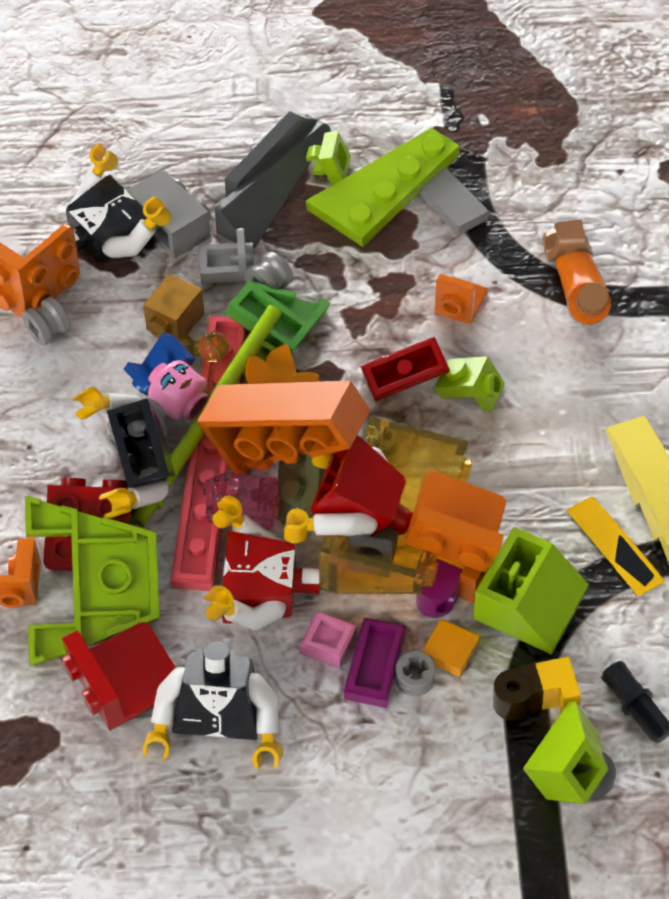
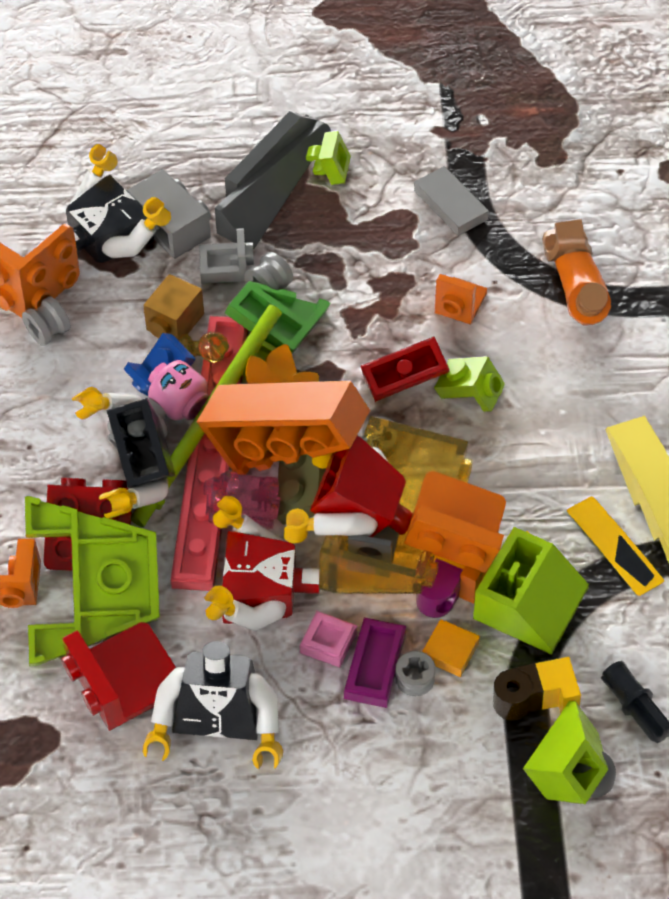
(380, 190): lime wing -> none

